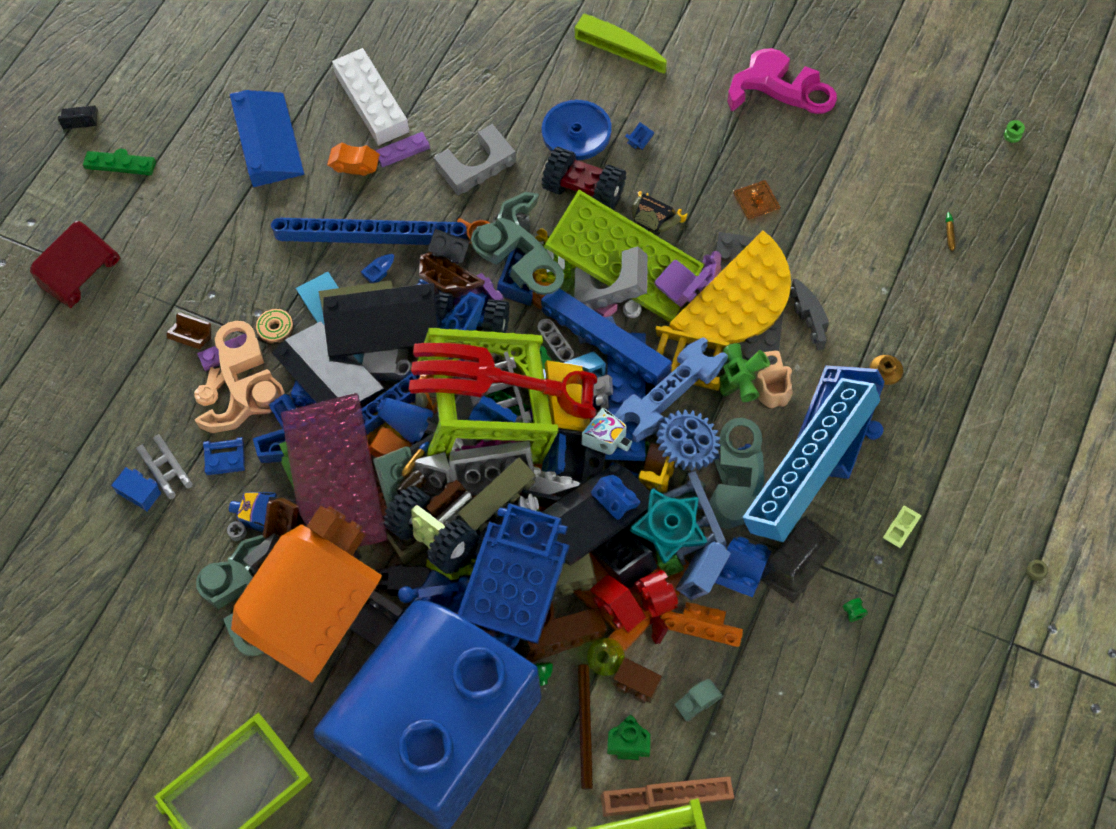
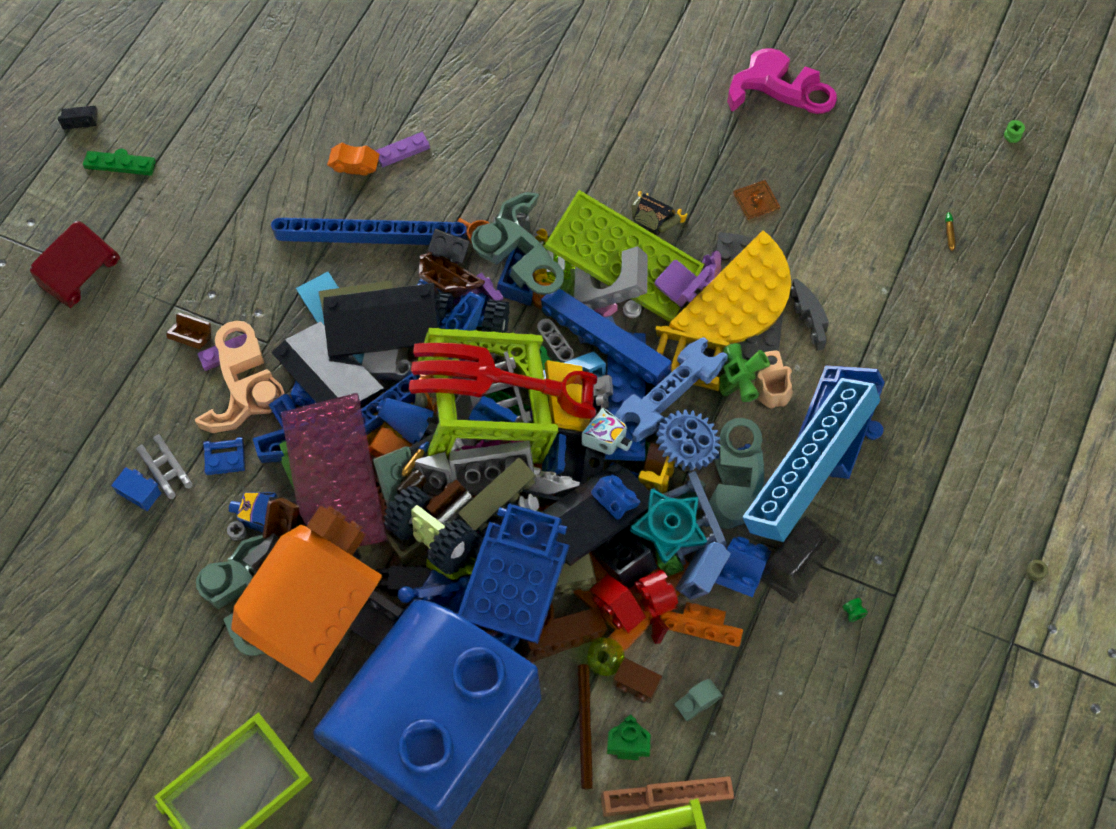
(208, 394): light nougat piece -> none
(266, 136): blue slope -> none
(271, 317): light nougat tile -> none
(370, 96): white brick -> none
(378, 268): blue plate -> none
(464, 177): light grey arch -> none
(545, 671): green brick -> none
(566, 172): black plate -> none
(577, 127): blue dish -> none
(619, 42): lime slope -> none
(640, 136): blue bracket -> none
(889, 375): pearl gold piece -> none
(902, 526): yellowish green slope -> none

